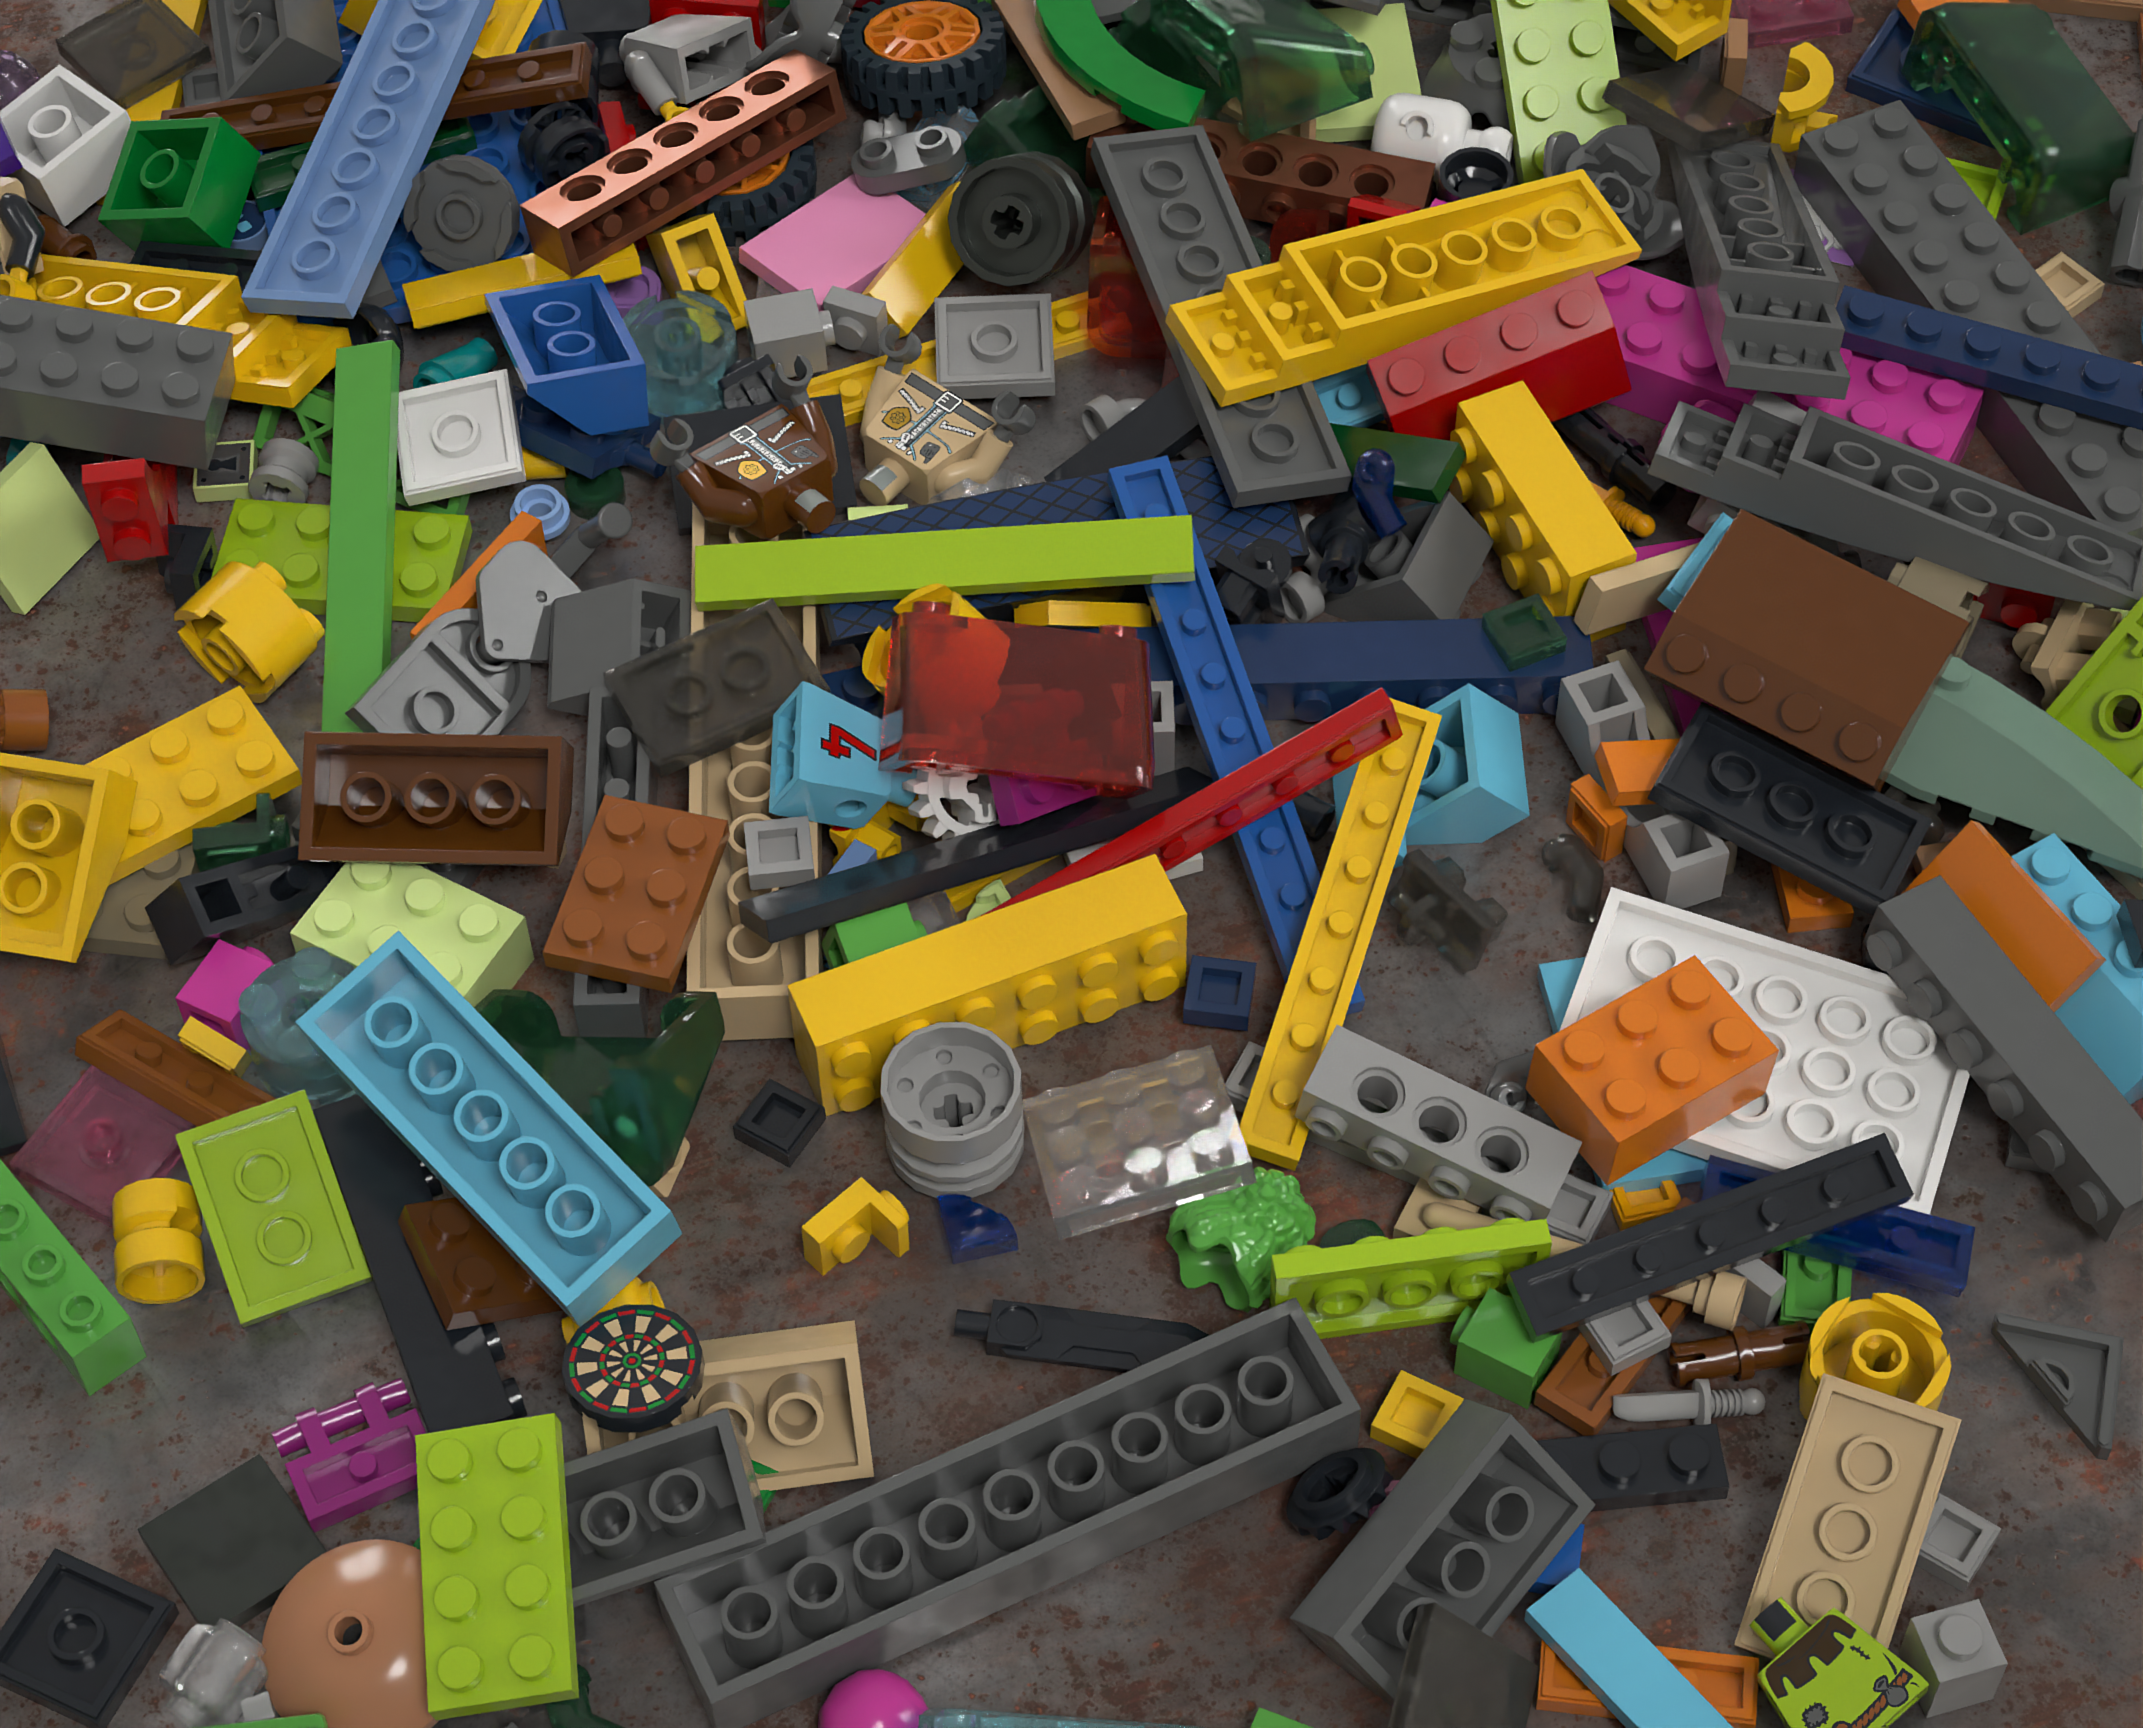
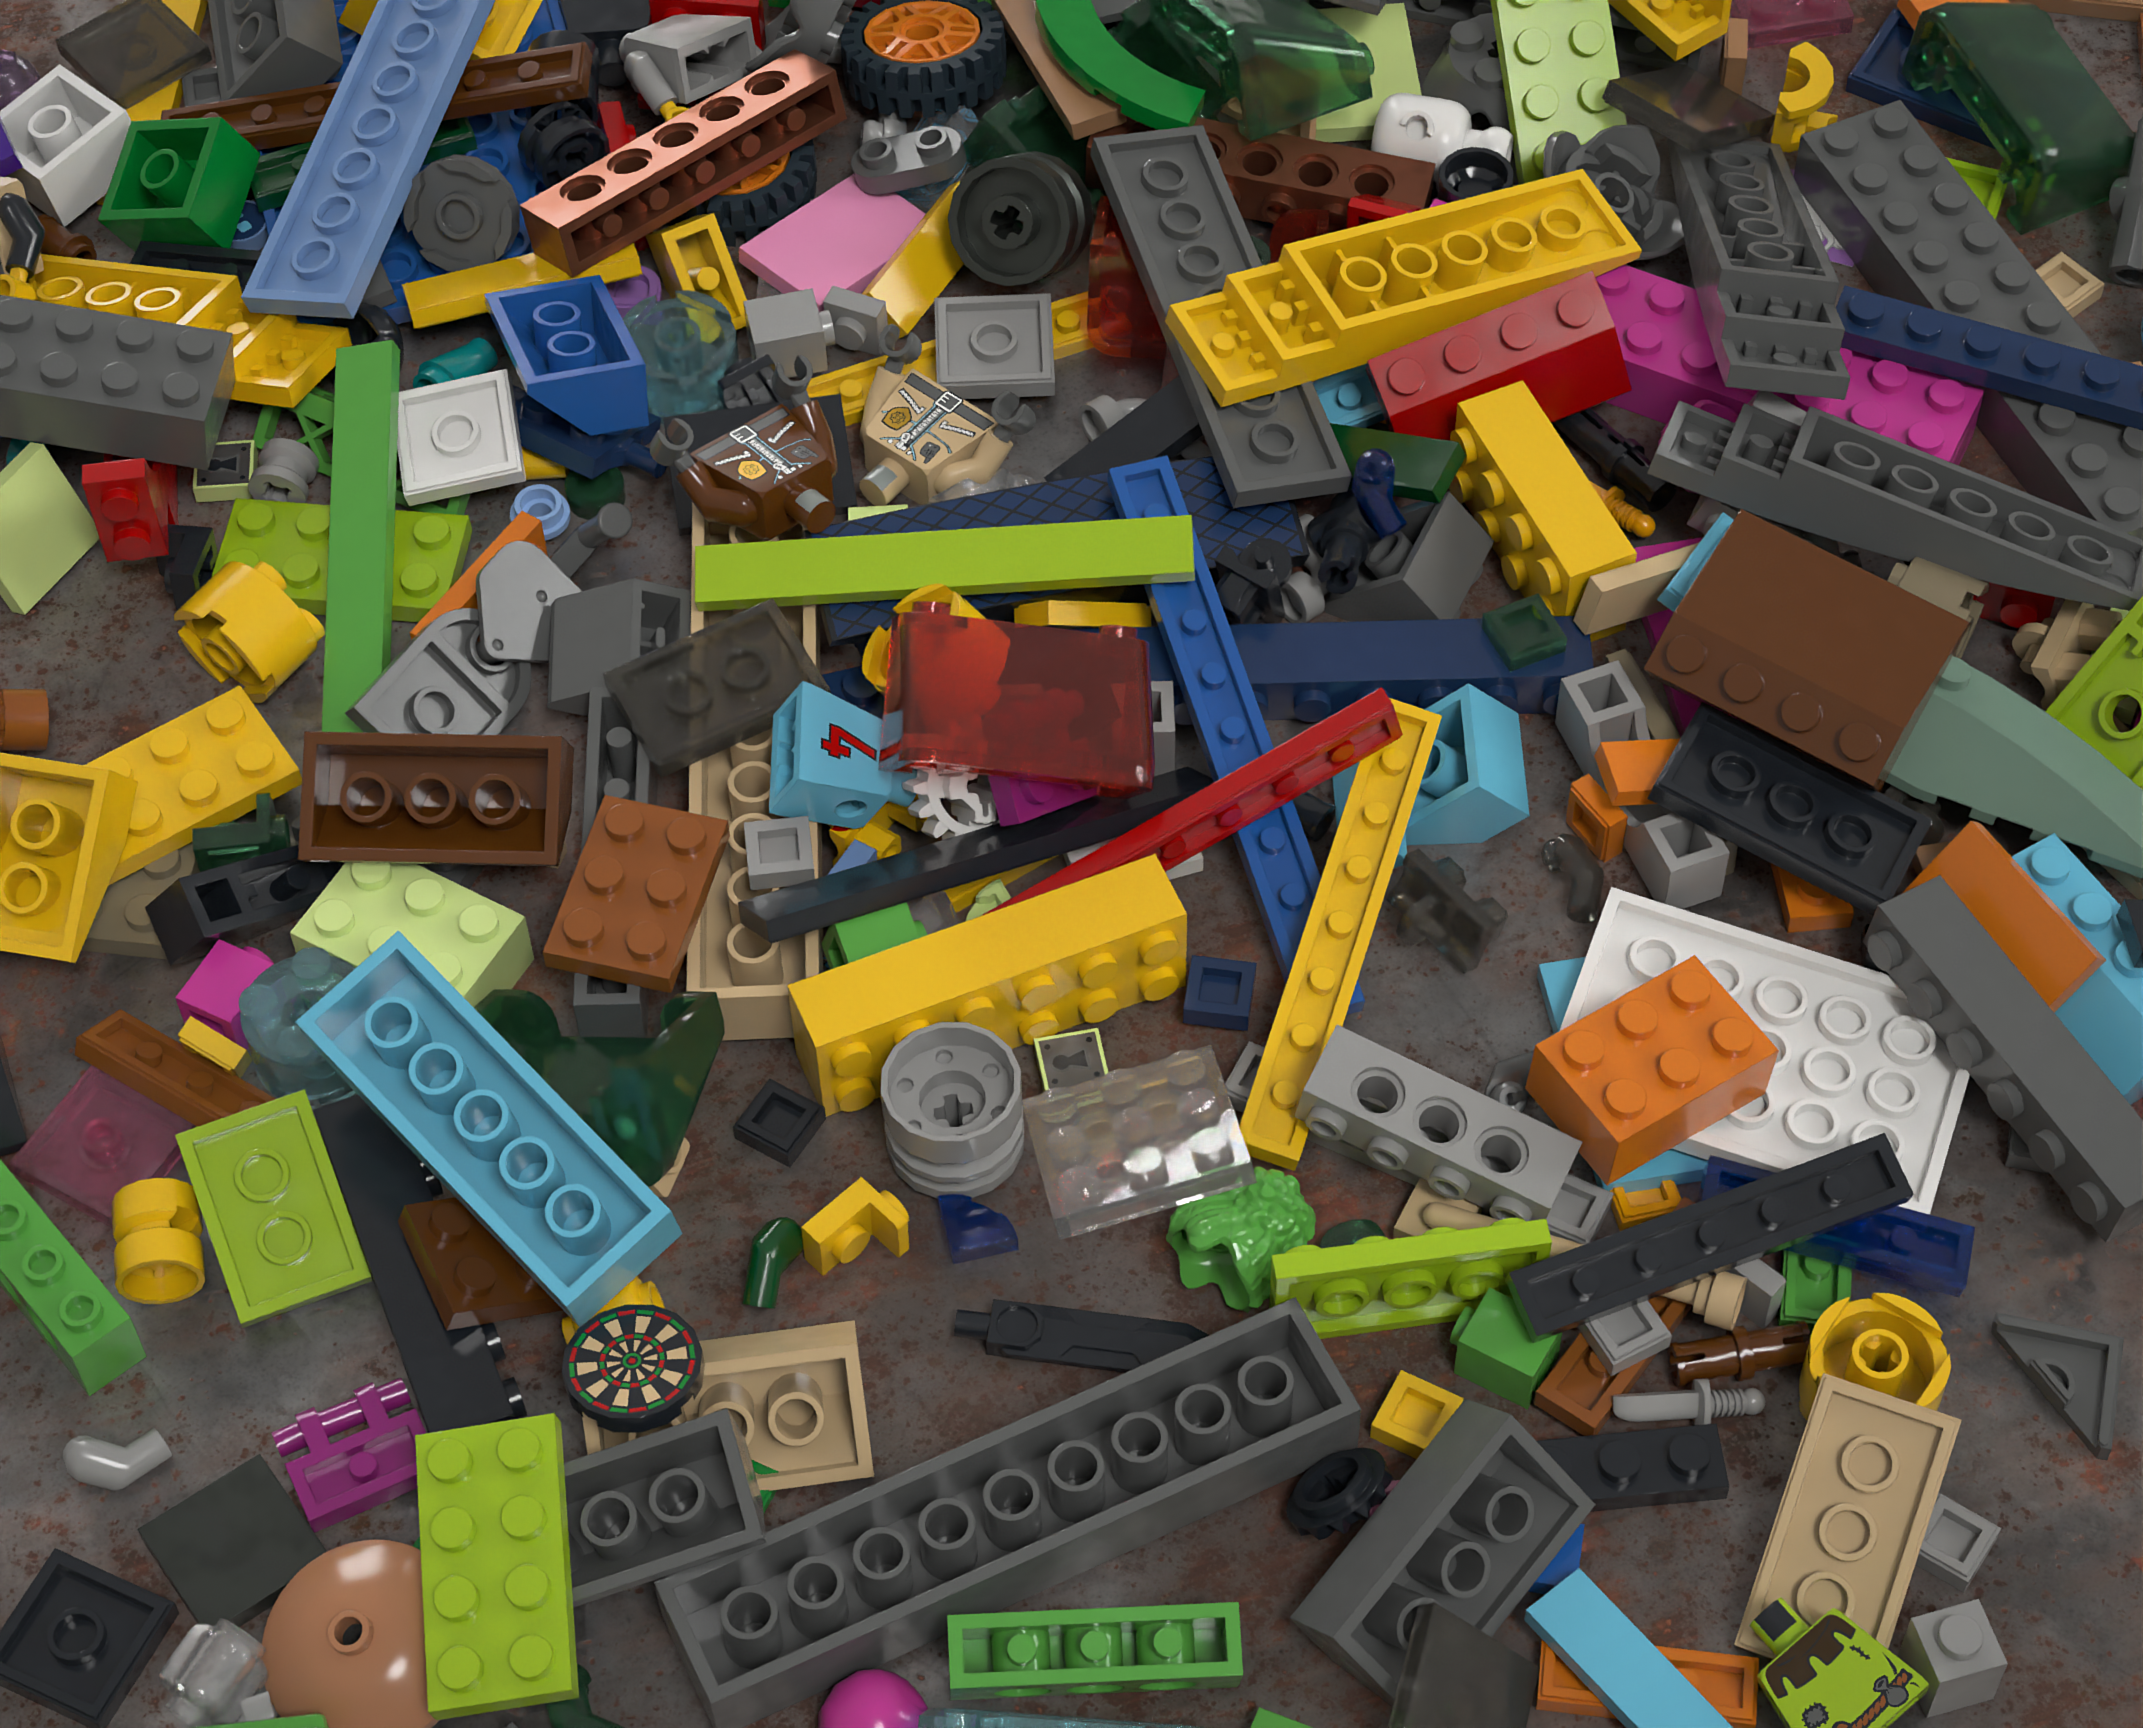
(113, 1465): none -> light grey arm
(769, 1256): none -> dark green arm
(1070, 1058): none -> tile
(1094, 1651): none -> bright green brick

